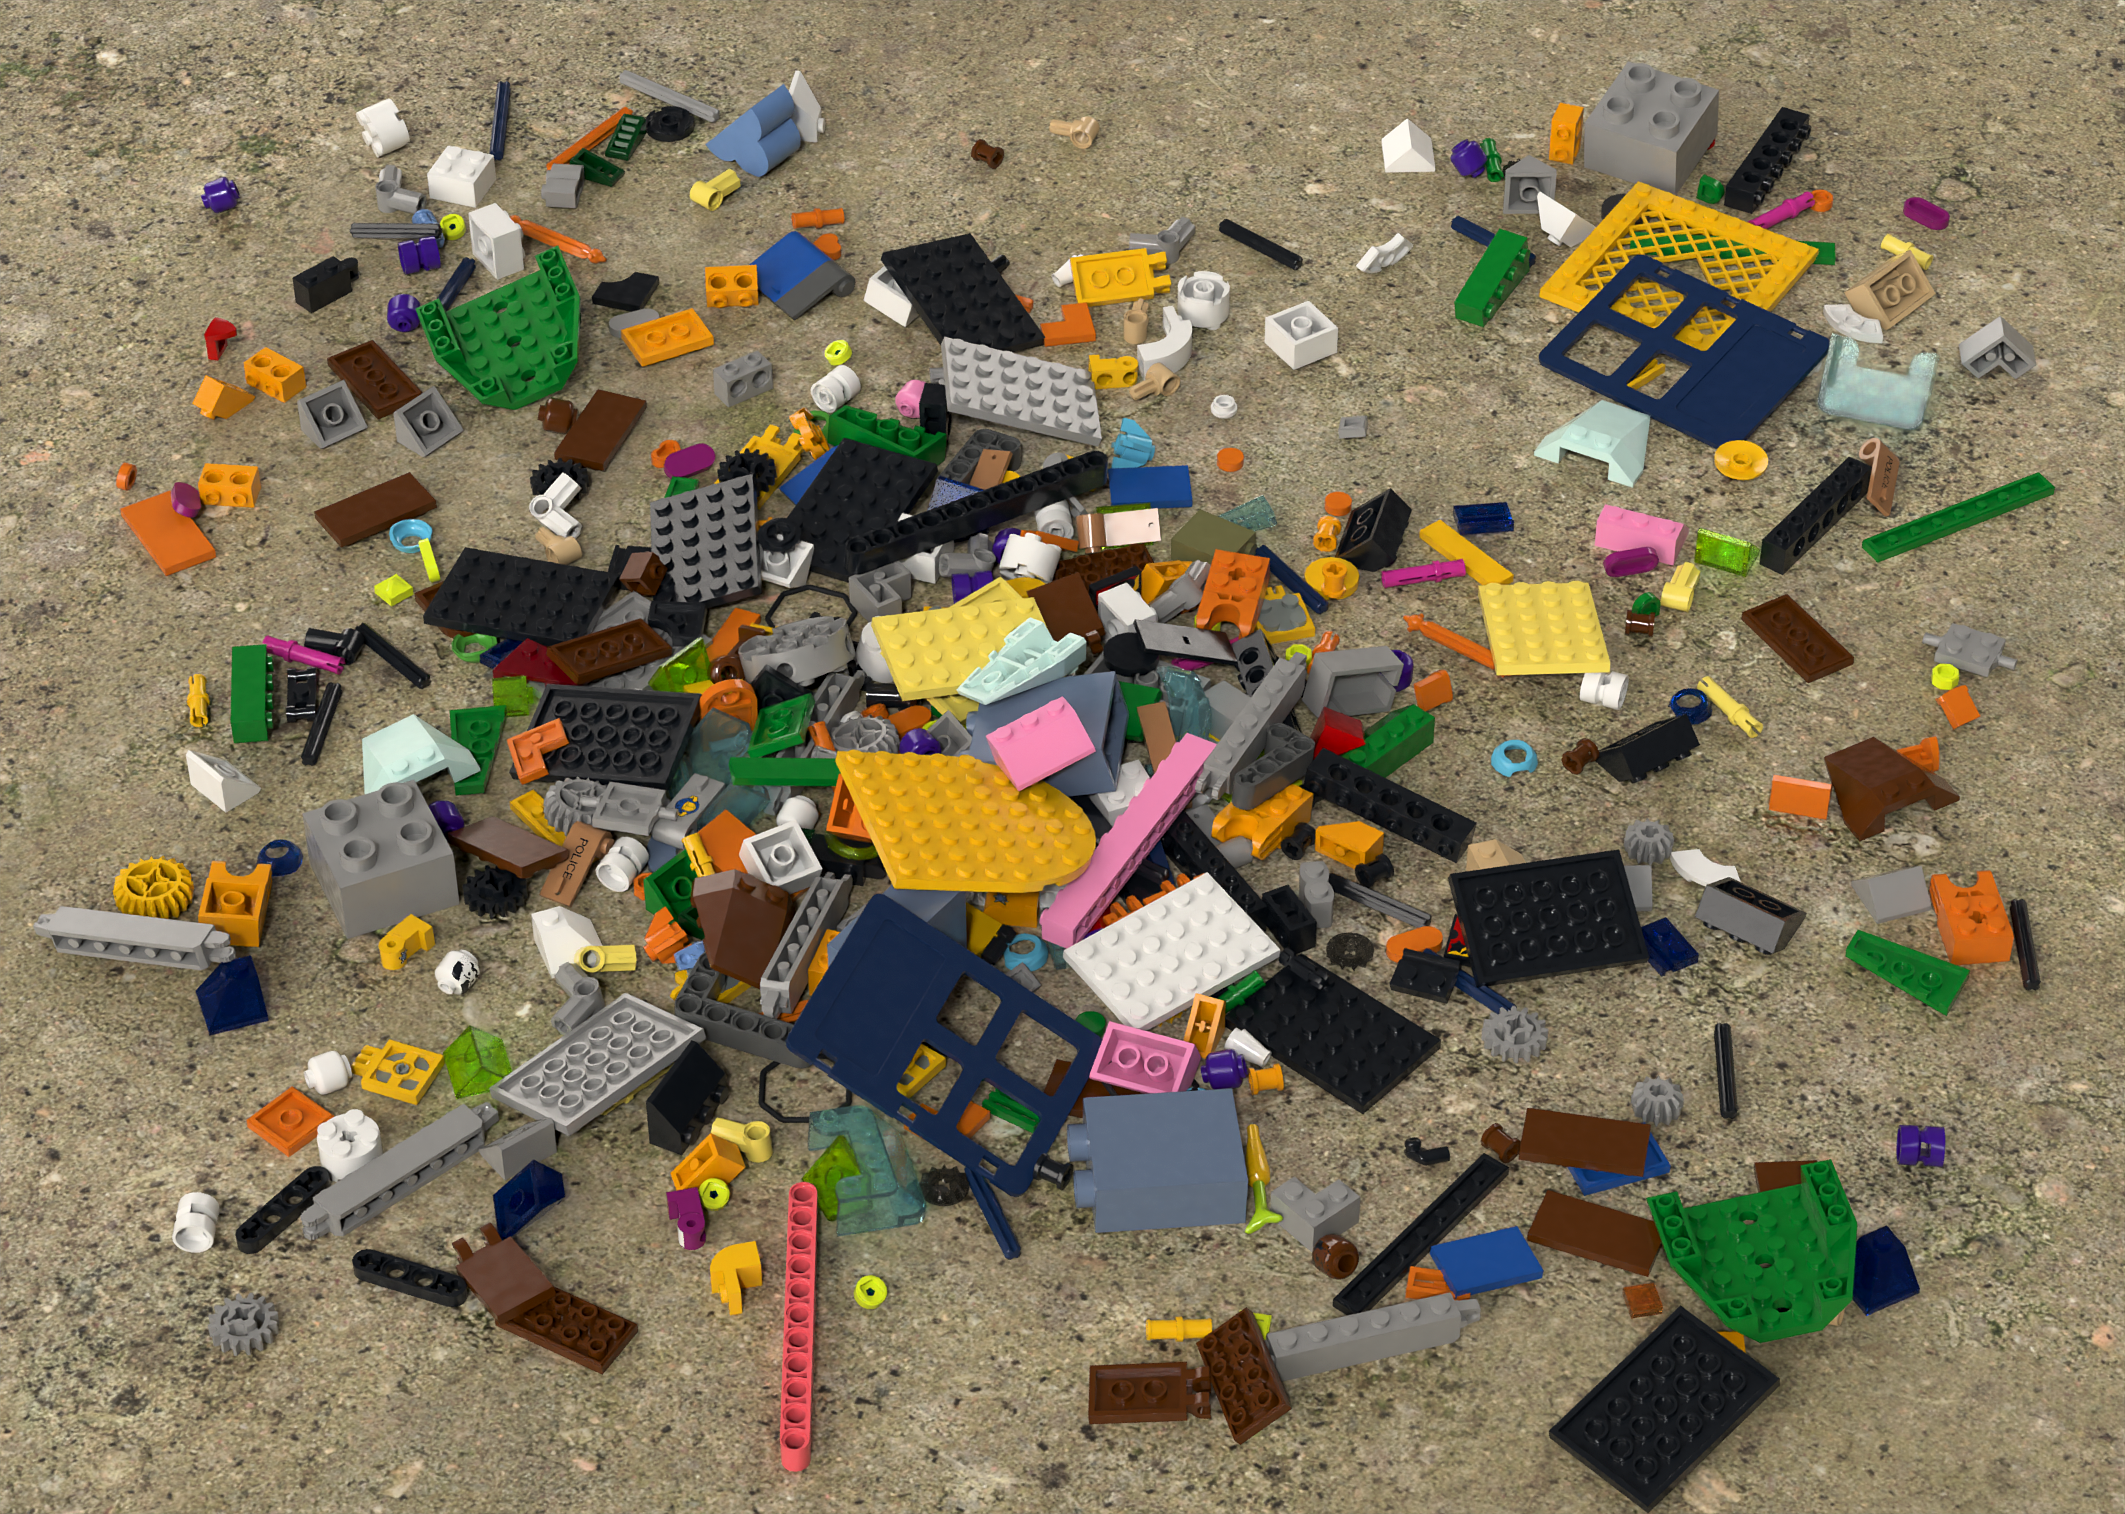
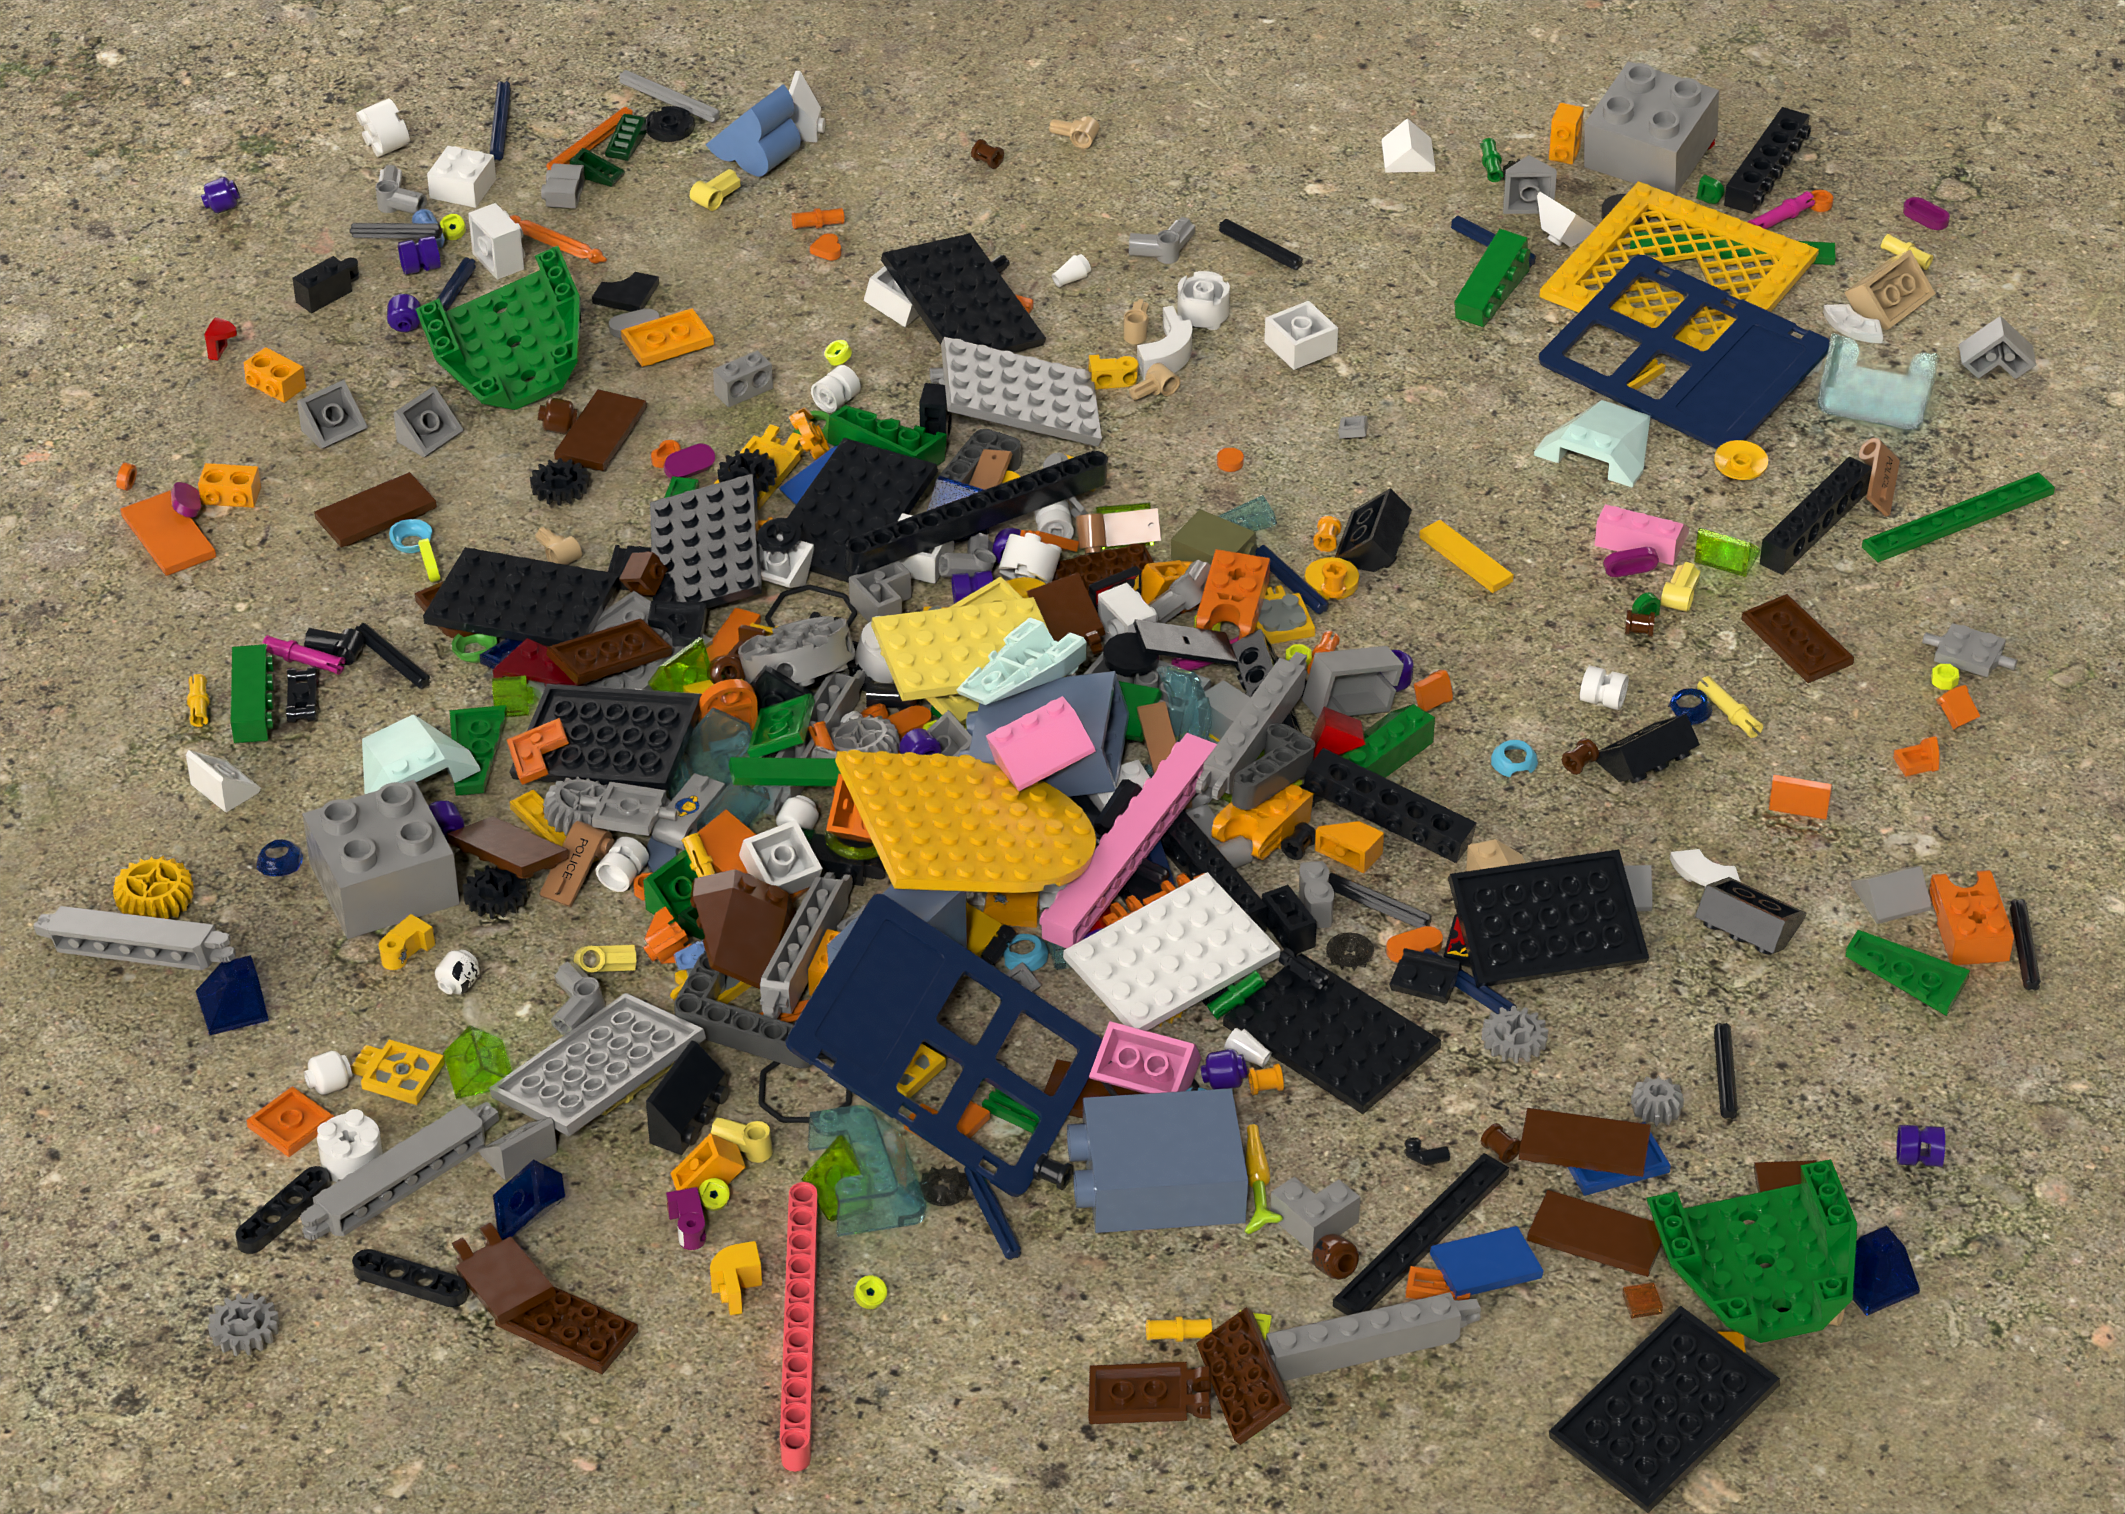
(195, 1222): white wheel -> none
(221, 398): light orange slope -> none
(237, 903): light orange brick -> none
(321, 724): black axle -> none
(374, 378): reddish brown tile -> none
(393, 590): neon yellow tile -> none
(556, 499): white piece -> none
(561, 934): white slope -> none
(731, 286): light orange brick -> none
(799, 274): door -> none
(908, 398): bright pink head -> none
(1074, 329): orange tile -> none
(1093, 1021): green tile -> none
(1116, 805): none -> black axle
(1118, 277): yellow tile -> none
(1133, 447): medium azure brick -> none
(1154, 485): blue tile -> none
(1205, 1023): light orange slope -> none
(1224, 406): white plate -> none
(1338, 503): orange tile -> none
(1374, 871): black bush -> none
(1385, 255): white tile -> none
(1429, 572): dark pink pin -> none
(1451, 640): orange wheel -> none
(1468, 158): dark purple head -> none
(1483, 518): clear blue plate -> none
(1543, 628): light yellow plate -> none
(1648, 842): light grey gear -> none
(1667, 947): clear blue plate -> none
(1878, 780): reddish brown wedge -> none

